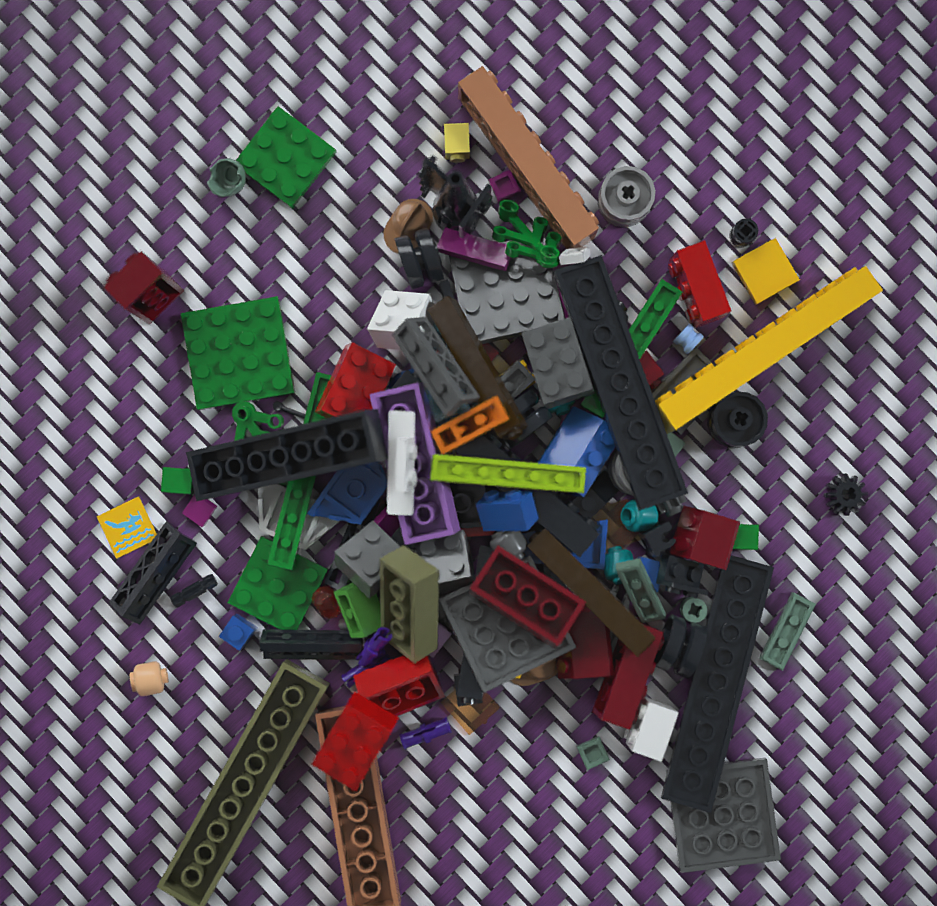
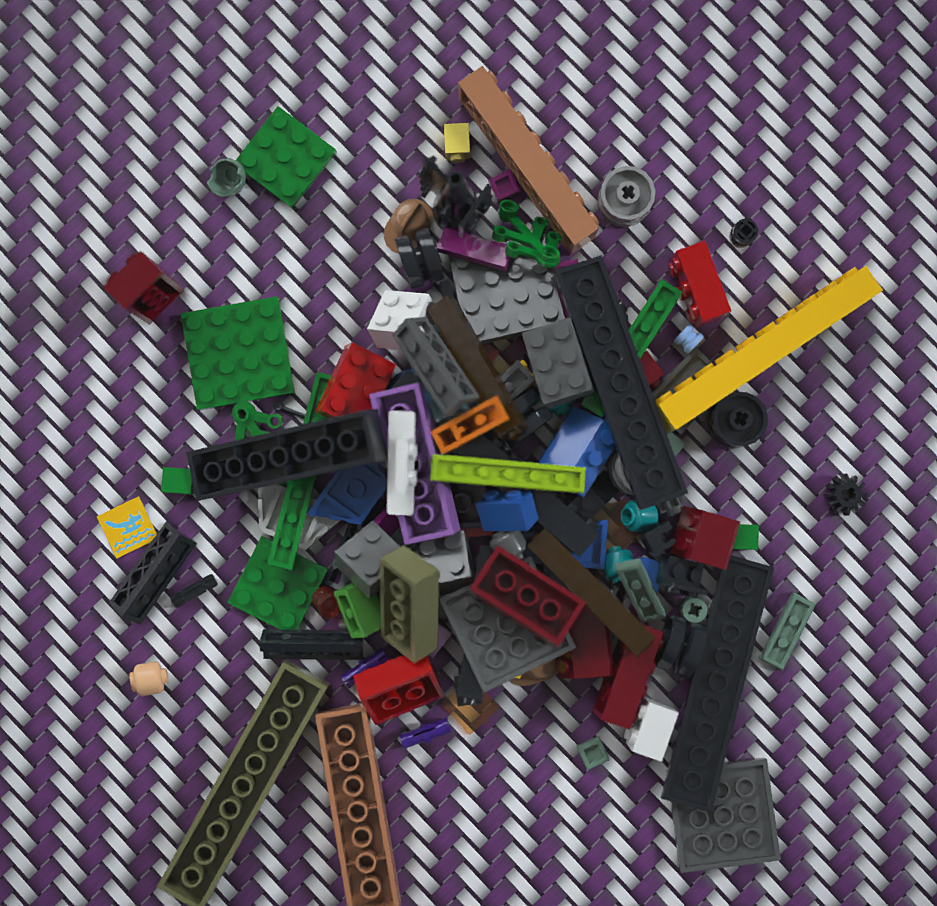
(199, 510): magenta tile -> none
(238, 632): blue brick -> none
(355, 741): red brick -> none
(374, 647): dark purple pin -> none
(574, 255): white tile -> none
(765, 271): yellow tile -> none

